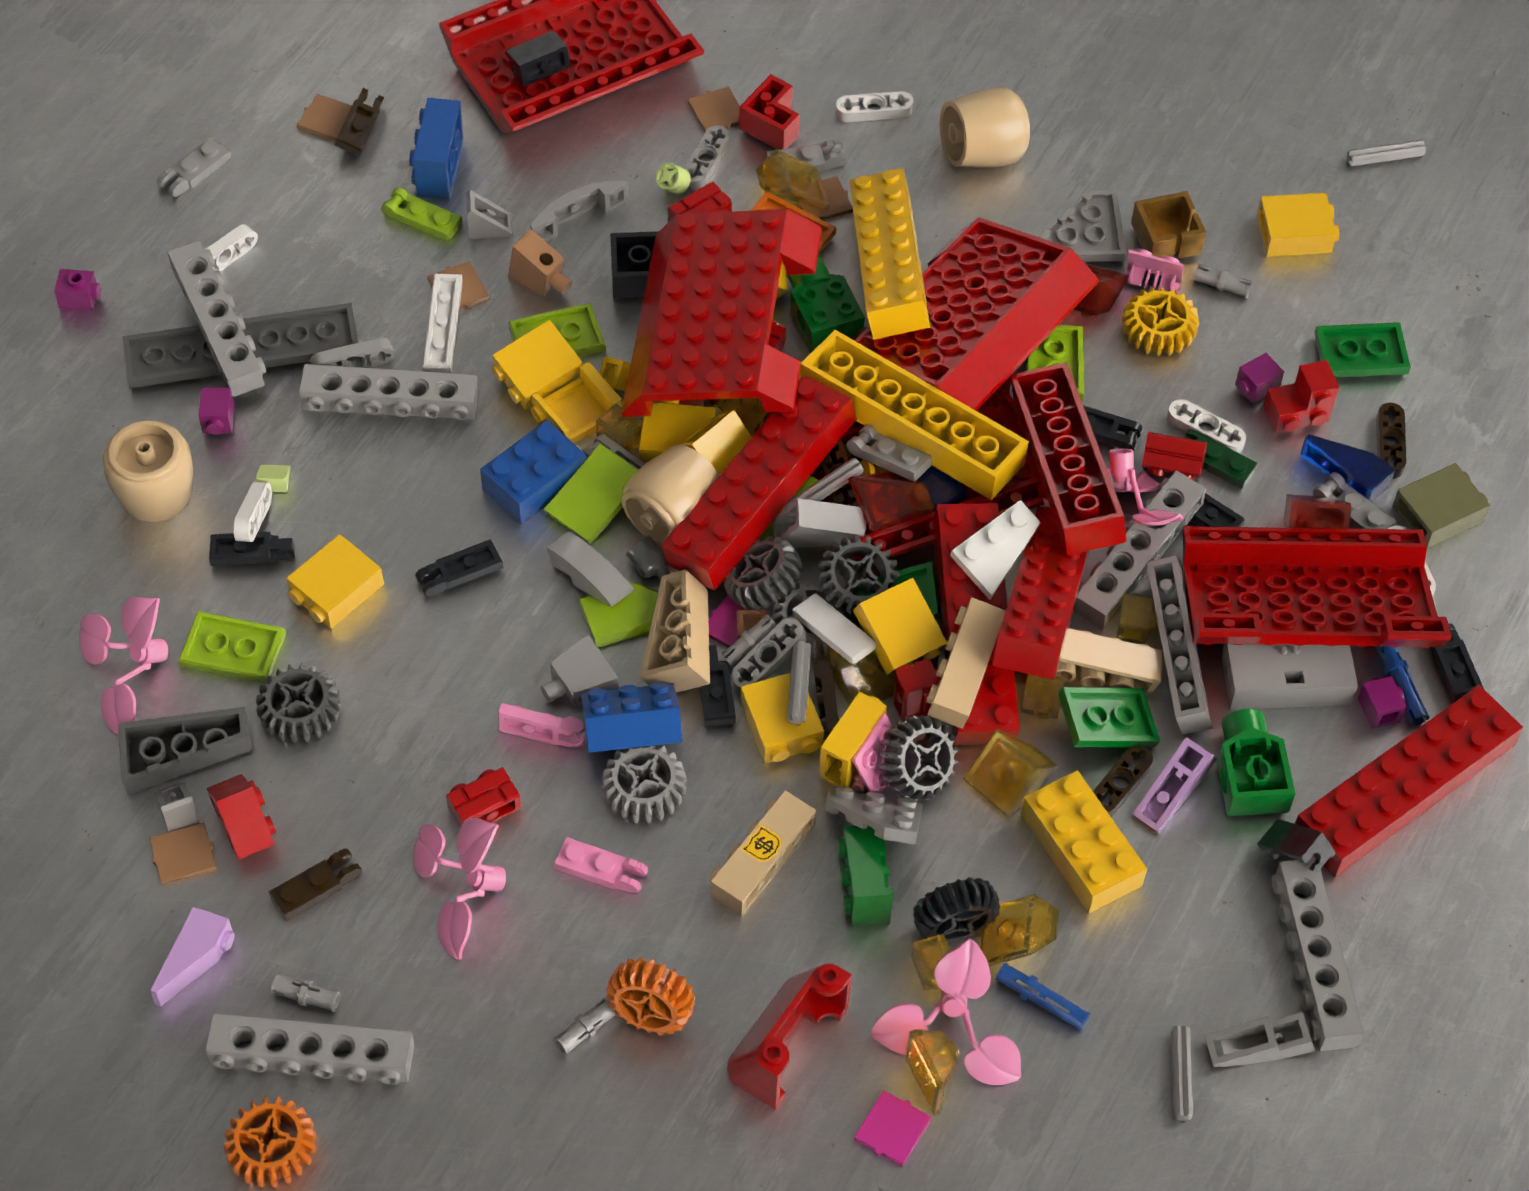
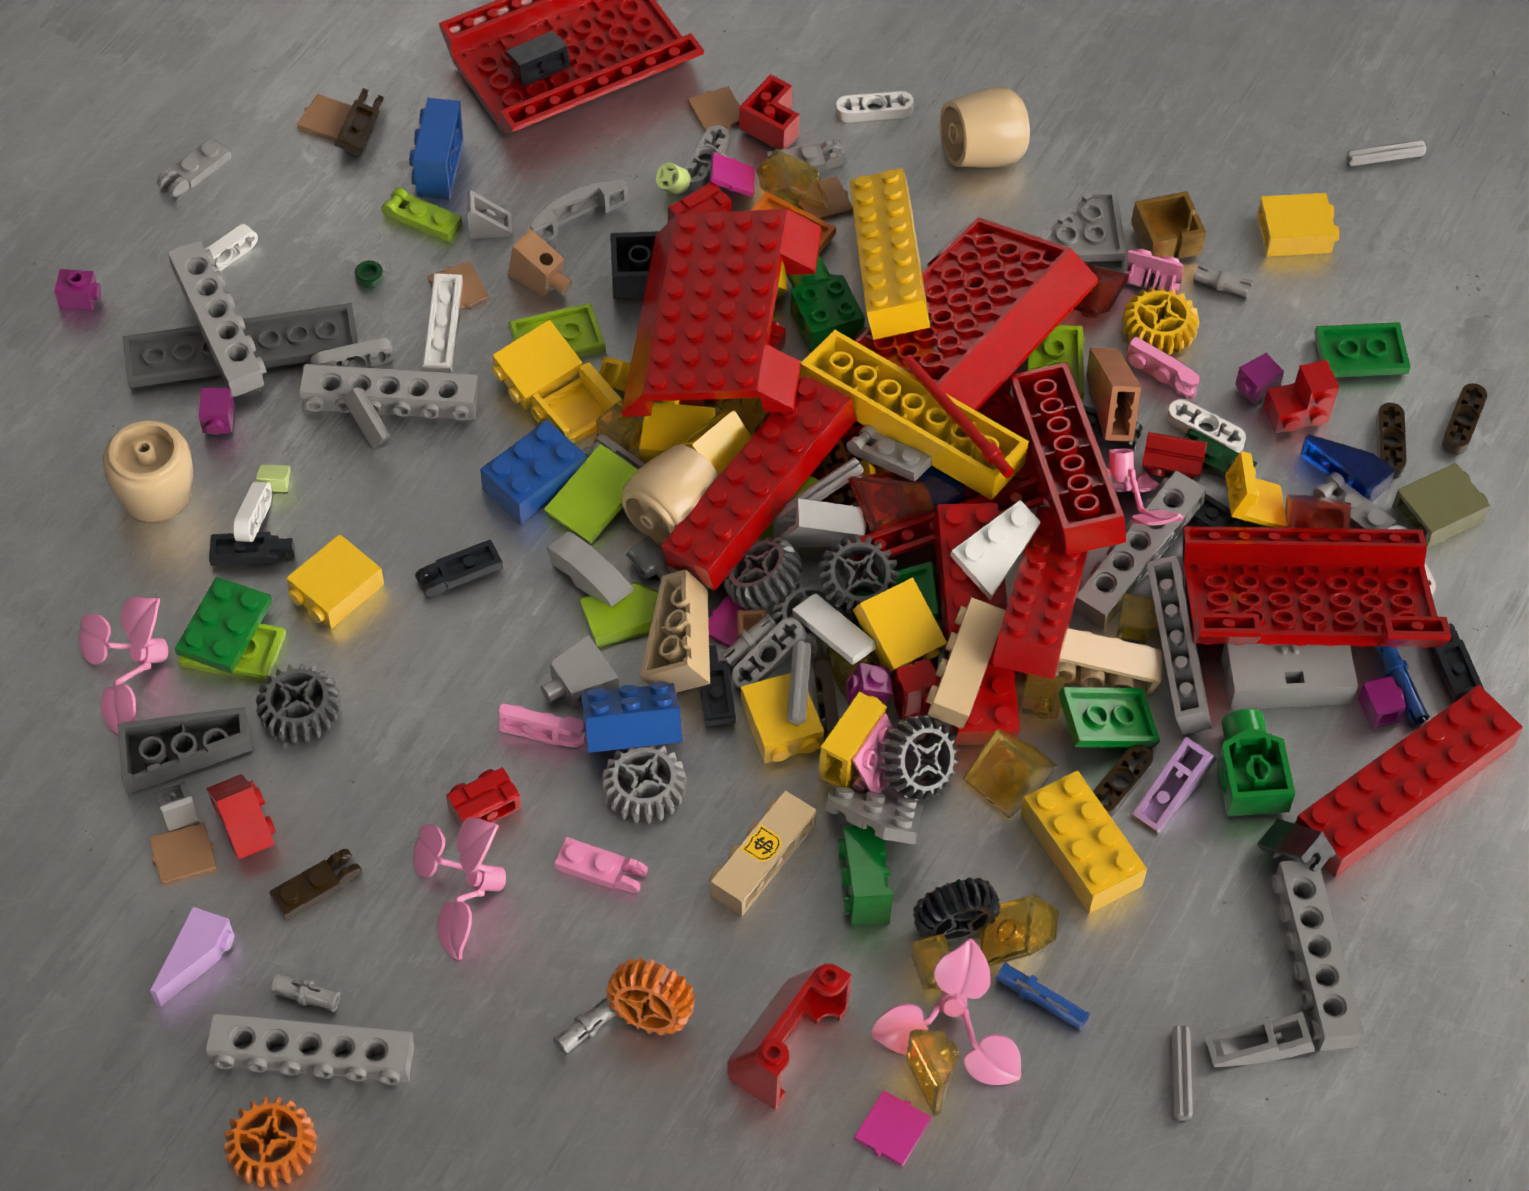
(223, 625): none -> green plate
(366, 417): none -> light grey slope
(369, 274): none -> dark green tile
(732, 174): none -> dark pink piece
(870, 681): none -> magenta brick
(989, 451): none -> red bar
(1114, 393): none -> nougat slope
(1163, 367): none -> bright pink hinge
(1251, 497): none -> yellow bracket
(1466, 429): none -> dark brown beam

